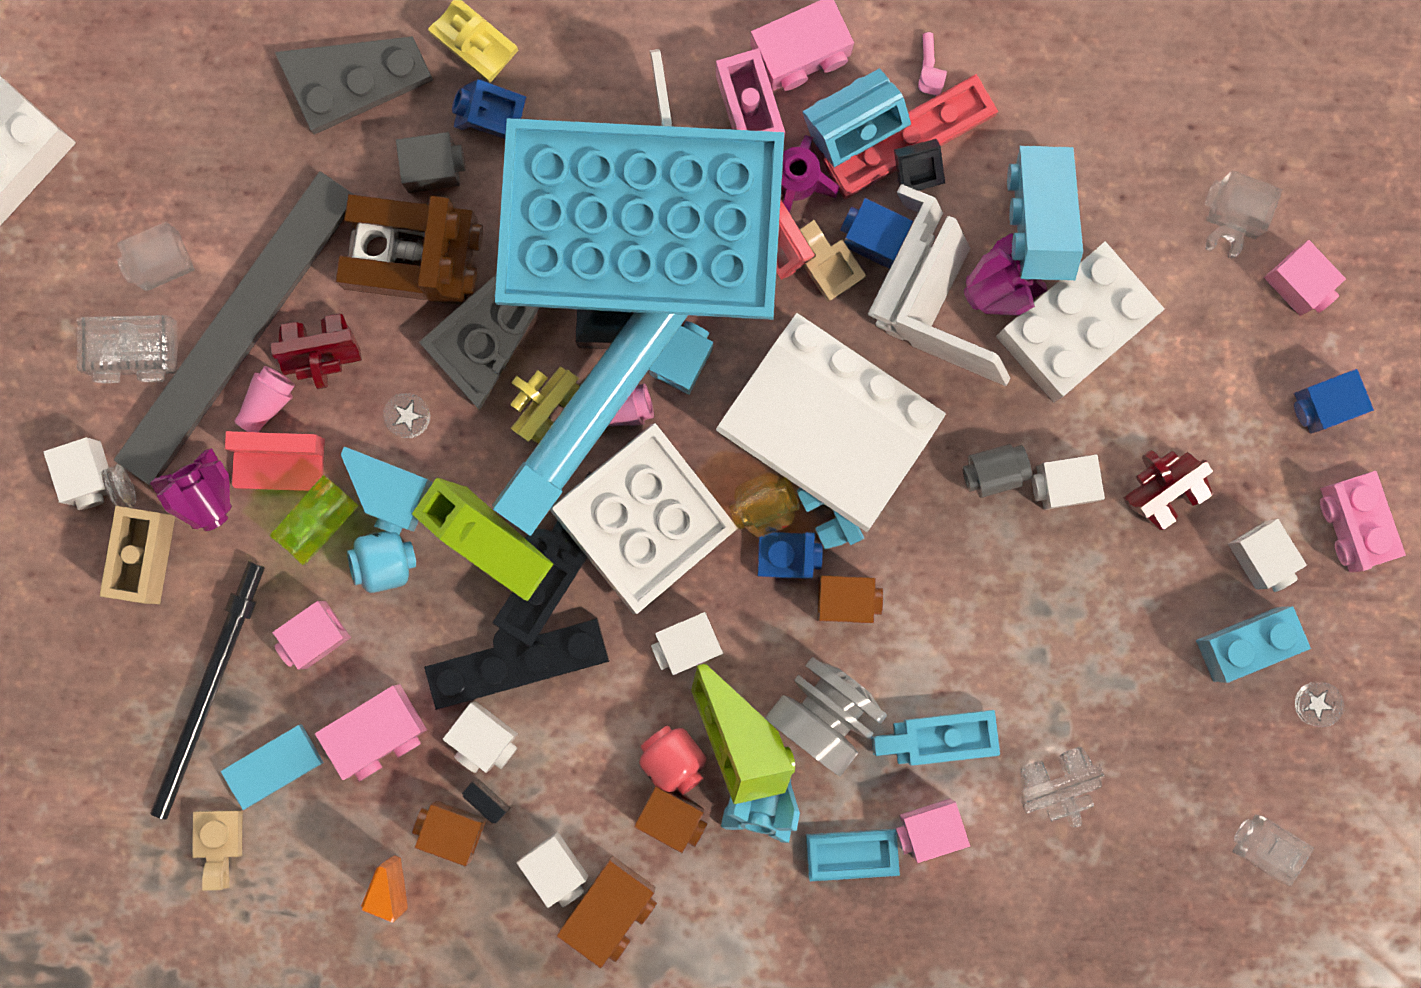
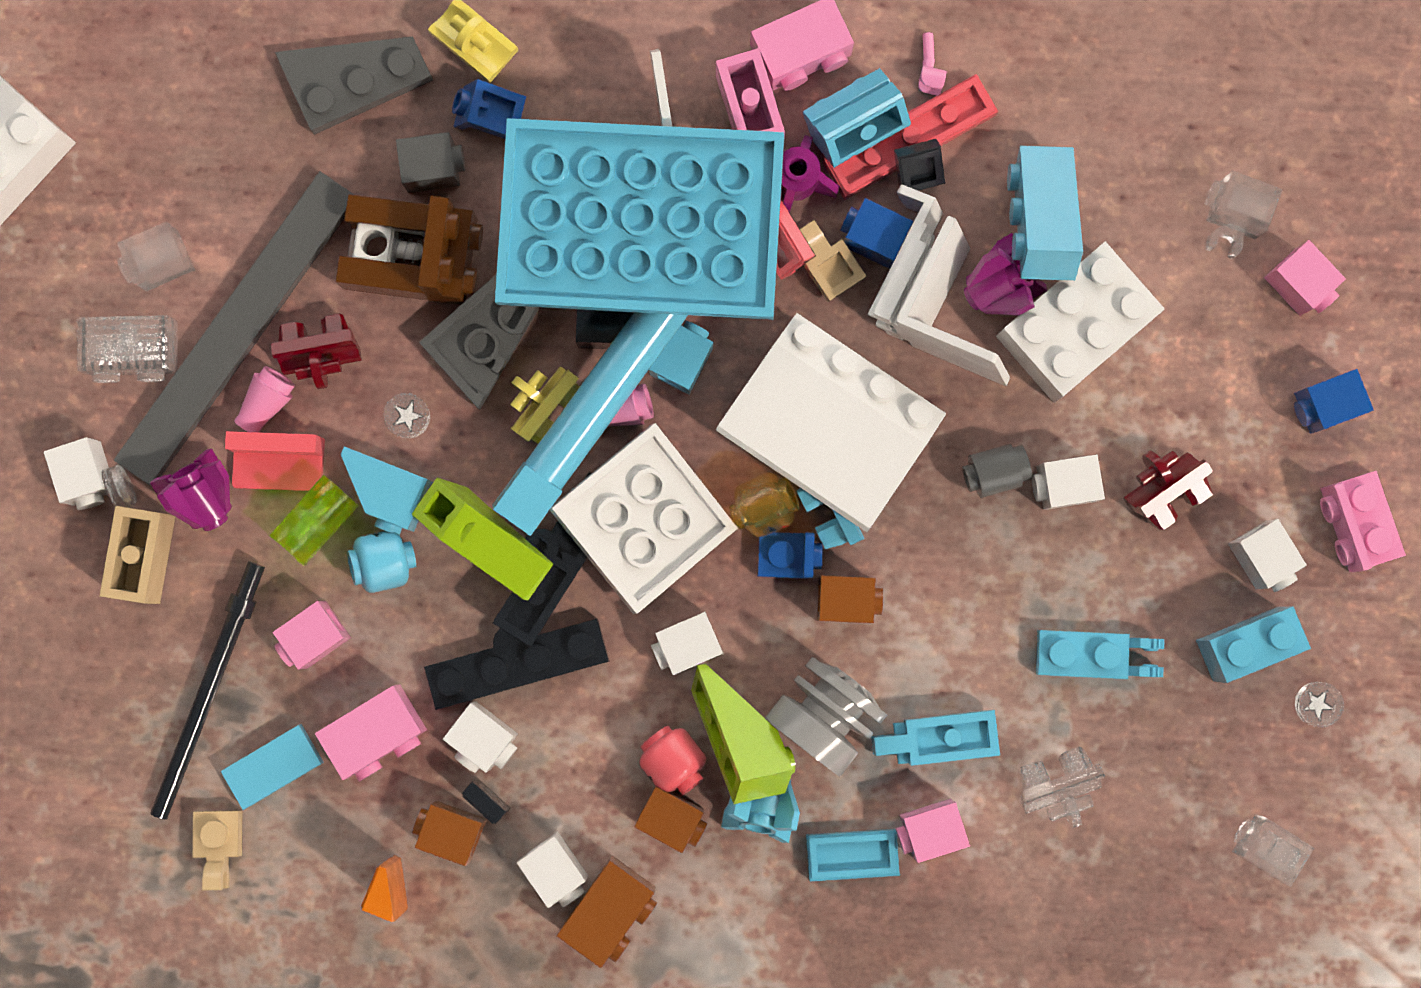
(1092, 655): none -> medium azure hinge

